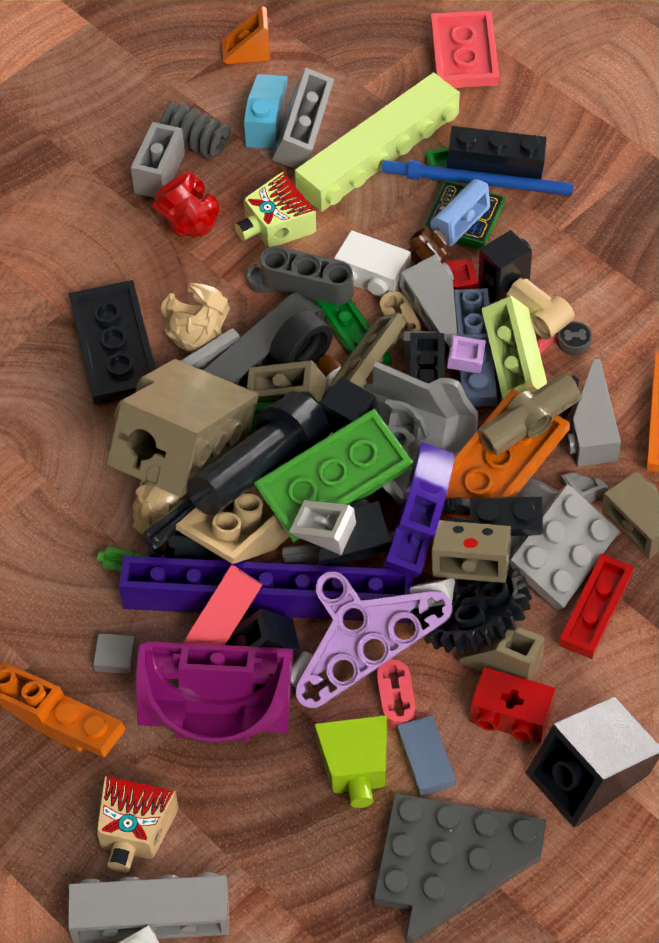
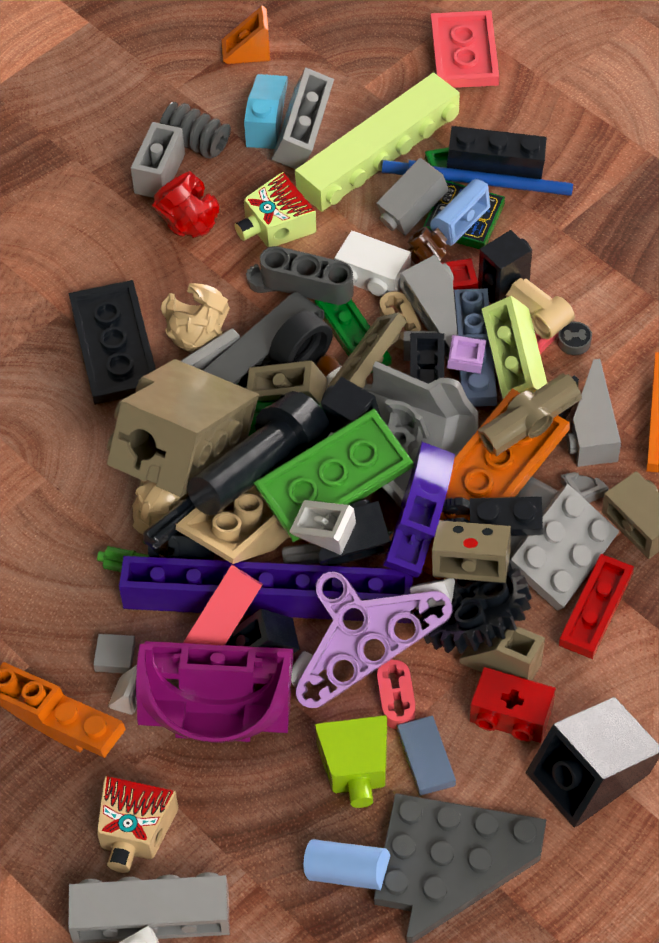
(124, 695): none -> white slope
(345, 864): none -> light blue brick
(412, 197): none -> light grey brick

